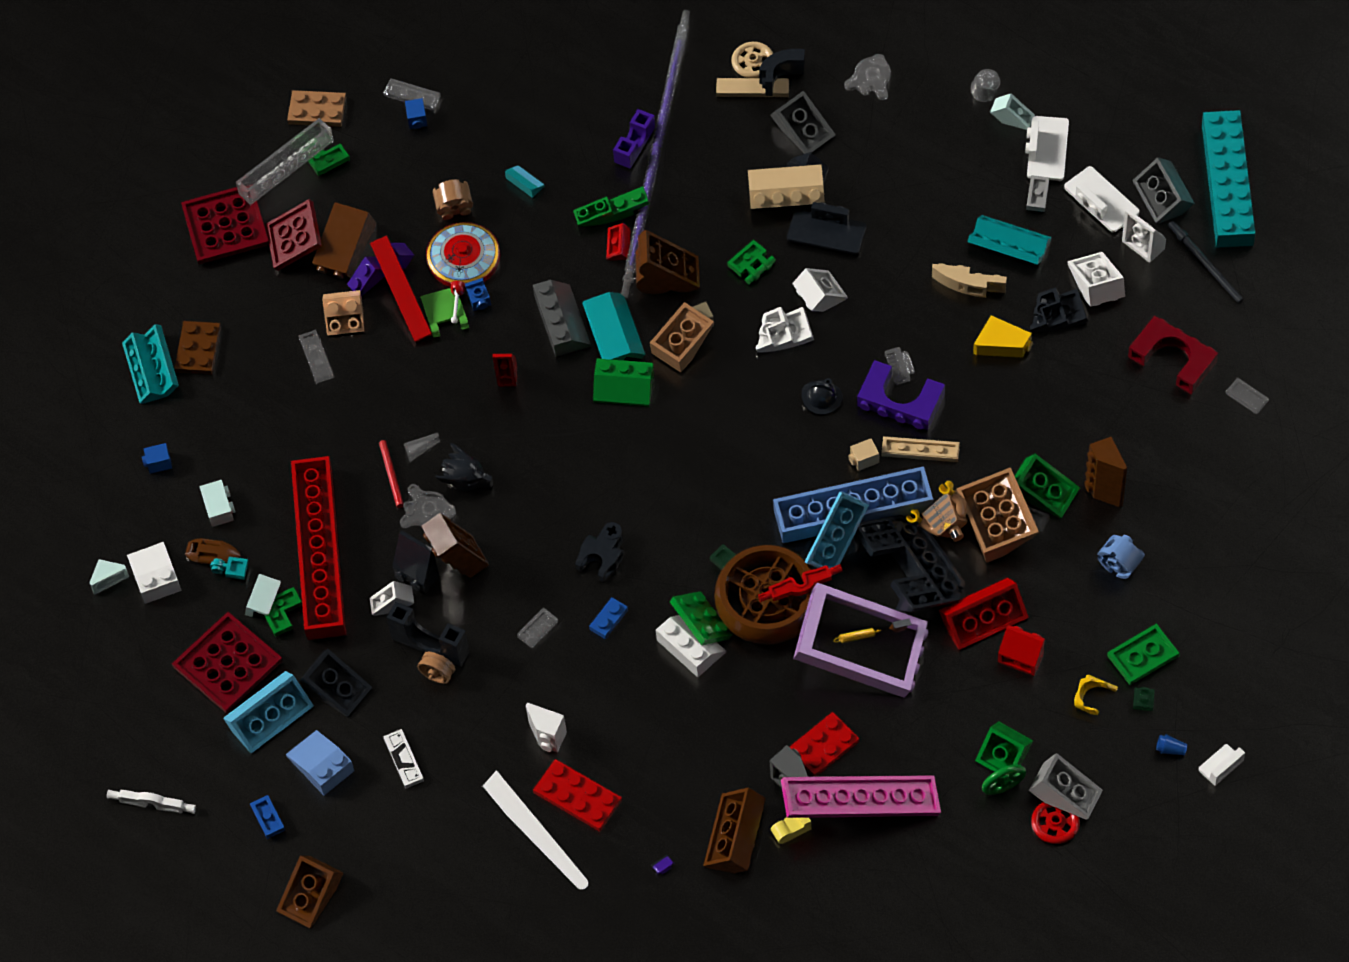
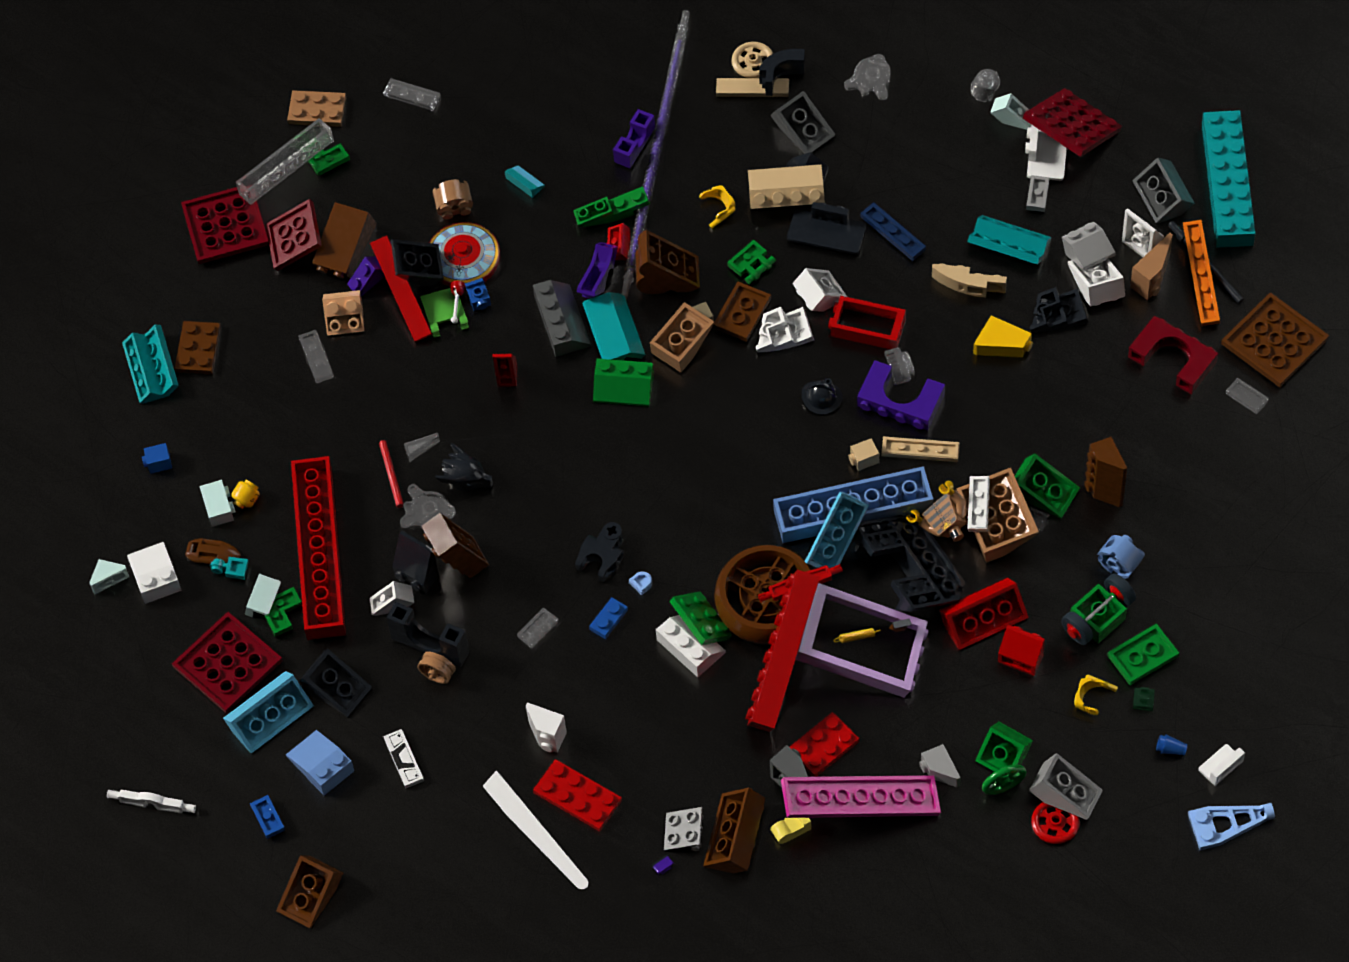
(245, 494): none -> yellow head
(416, 113): blue brick -> none
(417, 262): none -> black slope
(595, 278): none -> dark purple arch
(641, 582): none -> light blue tile
(683, 829): none -> light grey hinge
(720, 193): none -> yellow helmet
(721, 556): clear green tile -> none
(742, 311): none -> reddish brown plate
(783, 650): none -> red brick
(865, 336): none -> red window
(893, 231): none -> dark blue plate
(939, 764): none -> light grey slope
(978, 504): none -> white tile
(1072, 122): none -> dark red piece
(1088, 246): none -> light grey slope
(1099, 611): none -> brick
(1100, 198): white bracket -> none
(1150, 270): none -> medium nougat slope
(1201, 273): none -> orange plate
(1205, 830): none -> light blue plate
(1275, 339): none -> reddish brown plate

